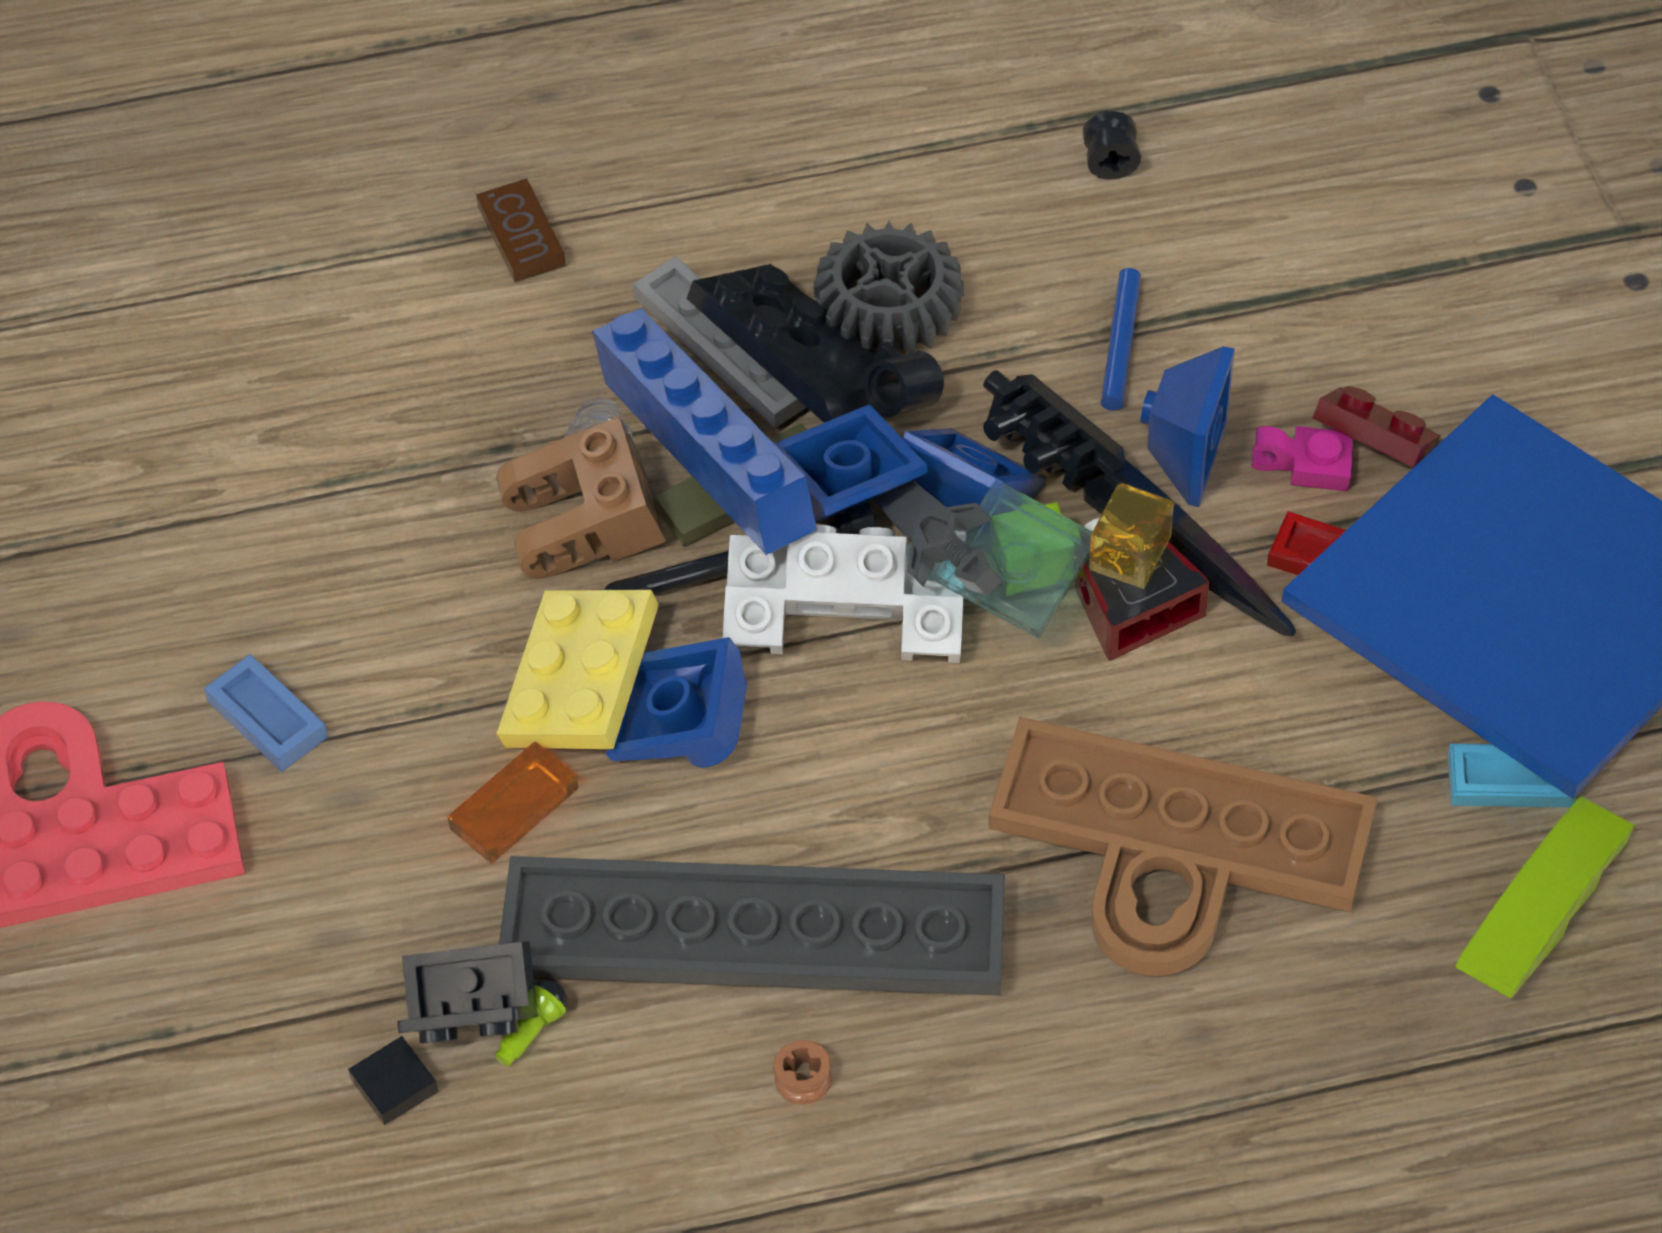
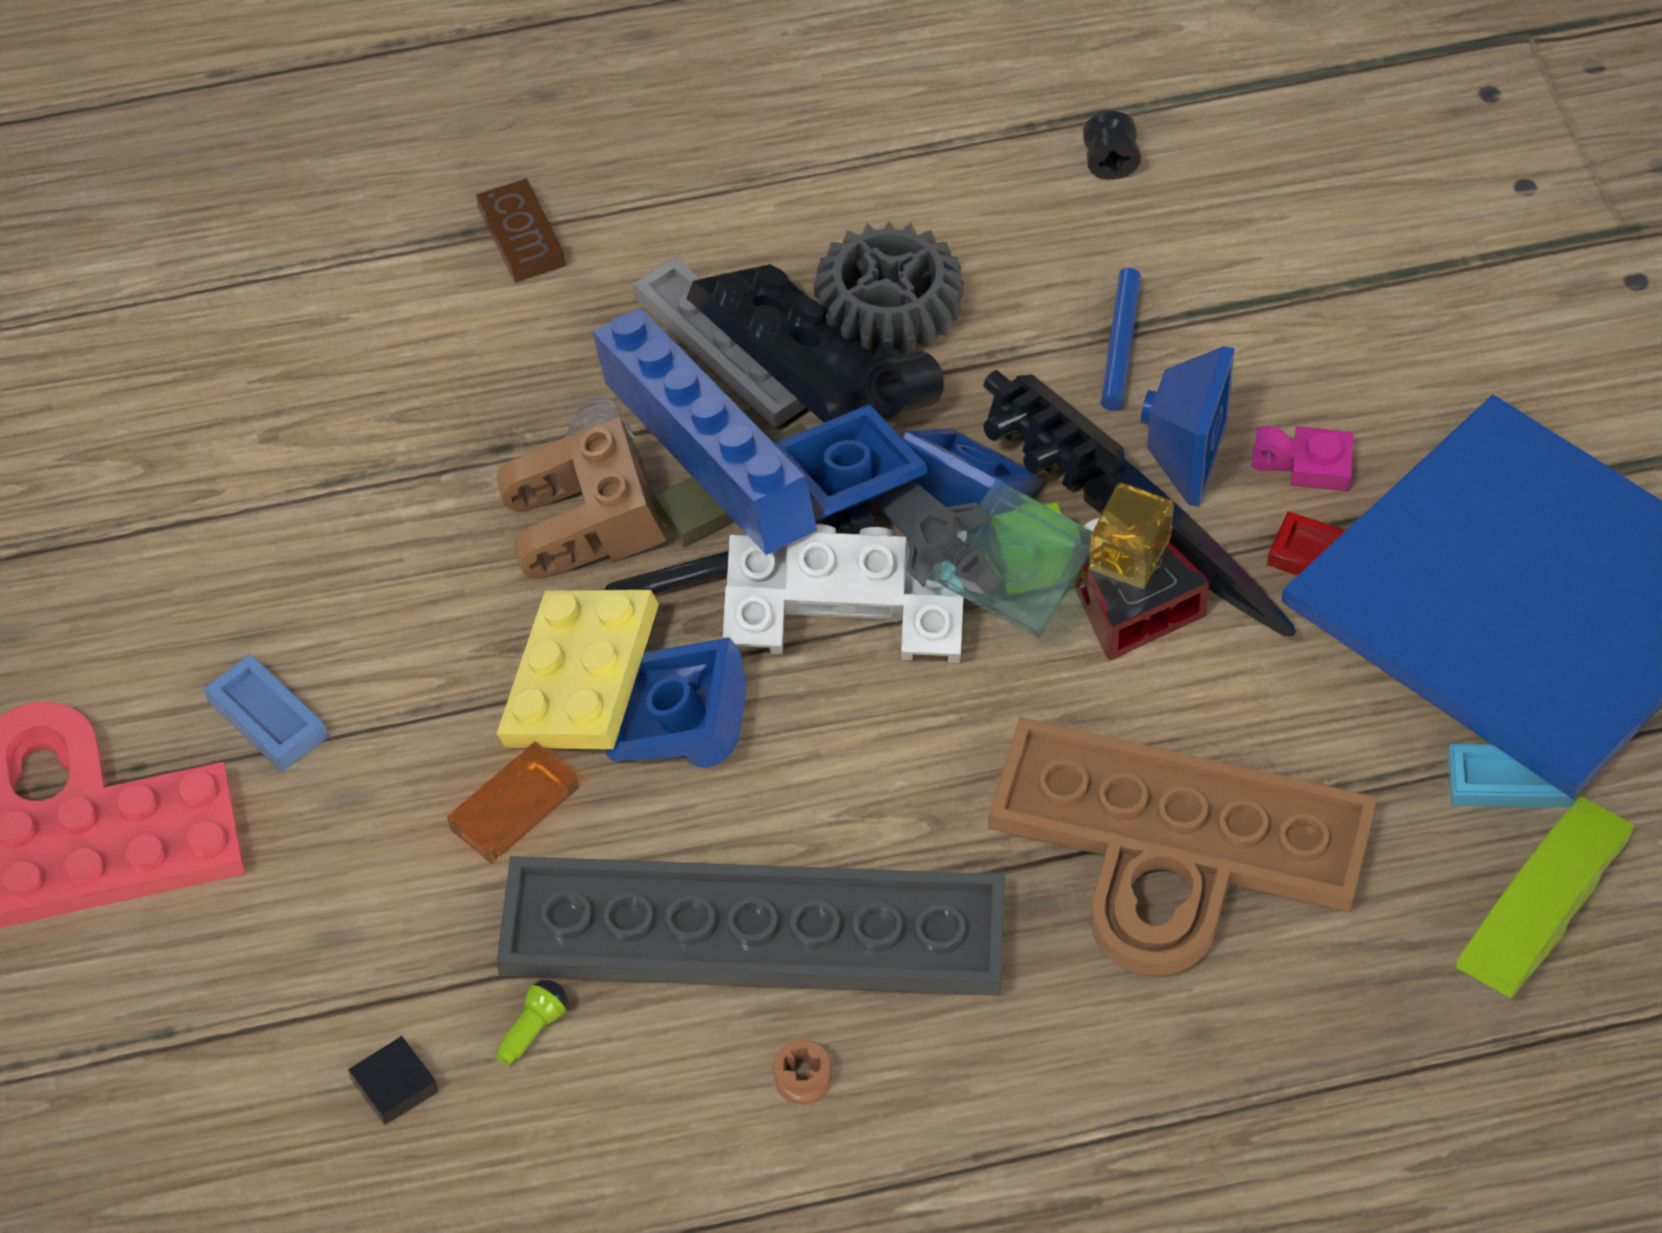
(468, 988): black bracket -> none
(1392, 433): dark red plate -> none

